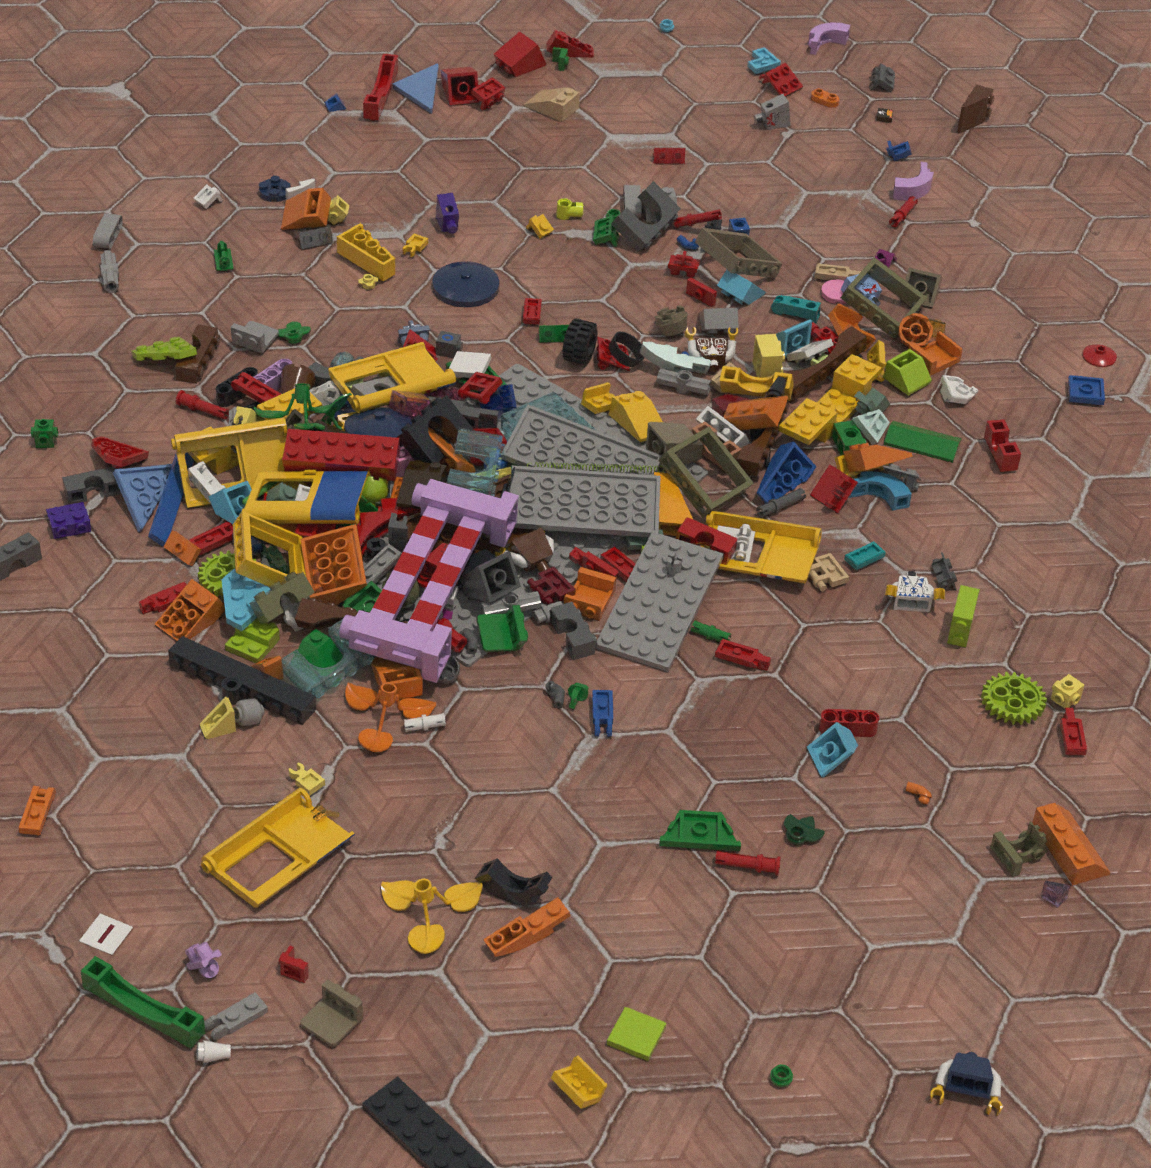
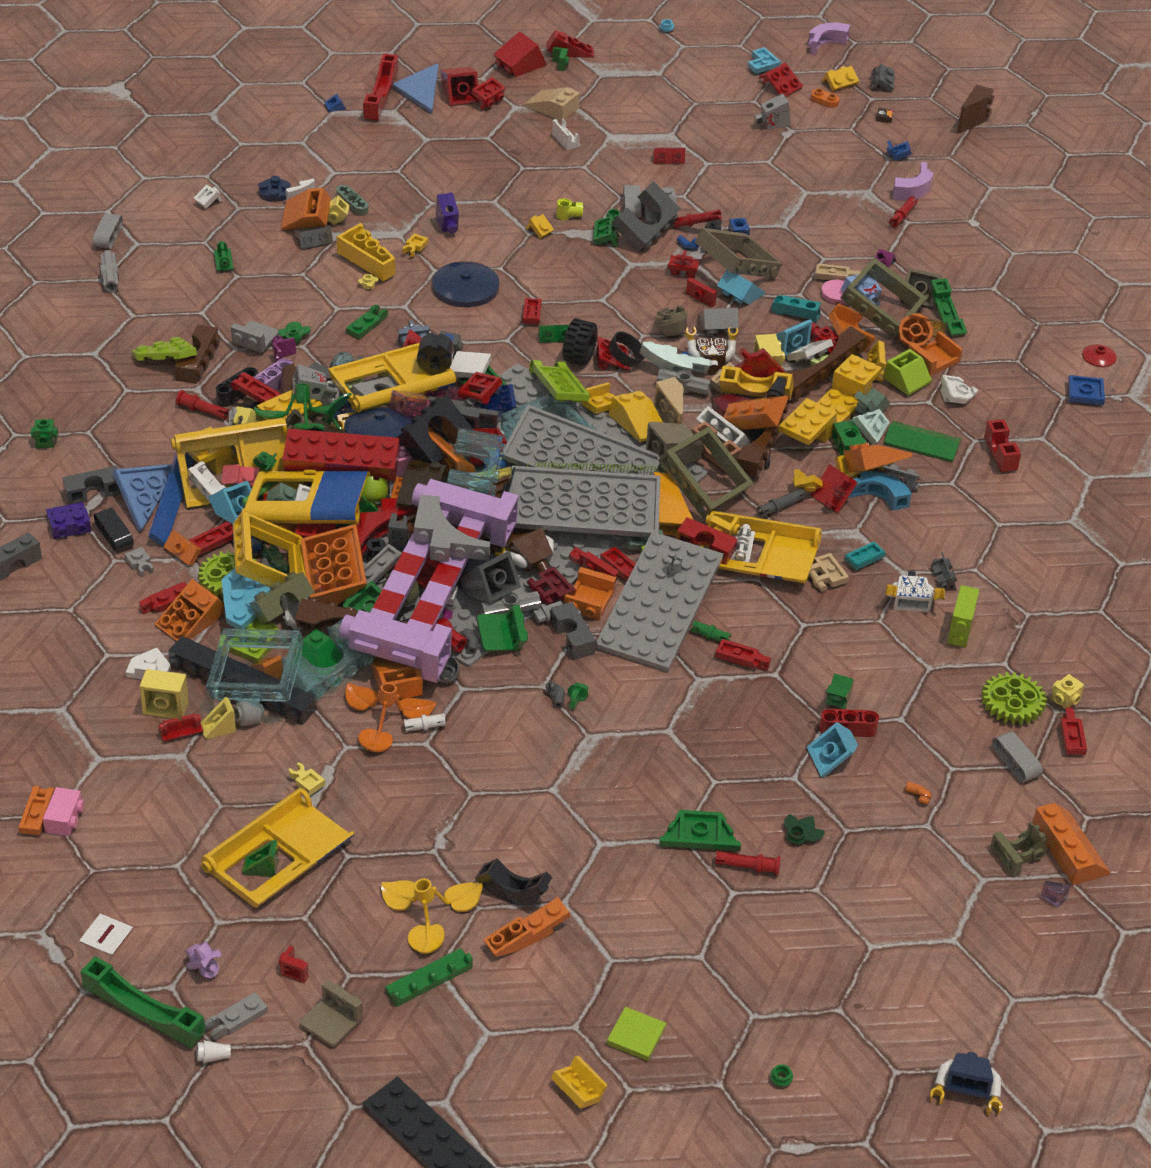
(63, 811): none -> bright pink brick
(113, 529): none -> black beam
(117, 453): red plate -> none
(139, 560): none -> light grey plate
(149, 660): none -> white plate
(164, 694): none -> light yellow brick
(176, 729): none -> red hinge
(237, 474): none -> coral slope
(256, 639): none -> clear light blue window
(262, 861): none -> green slope
(265, 461): none -> green hinge
(283, 347): none -> magenta bracket
(315, 378): none -> light grey torso
(320, 812): clear yellow hand -> none
(349, 194): none -> sand green beam
(367, 322): none -> green hinge
(429, 977): none -> green hinge
(435, 353): none -> black brick
(444, 538): none -> light grey arch
(559, 381): none -> lime hinge
(564, 136): none -> white hinge
(602, 710): blue hinge -> none
(669, 400): none -> tan slope
(726, 527): none -> yellow bracket
(759, 364): none -> red plate
(785, 472): blue wedge -> none
(807, 483): none -> yellow bracket
(839, 691): none -> green brick
(841, 78): none -> yellow bracket
(945, 307): none -> green slope
(1017, 756): none -> light grey beam

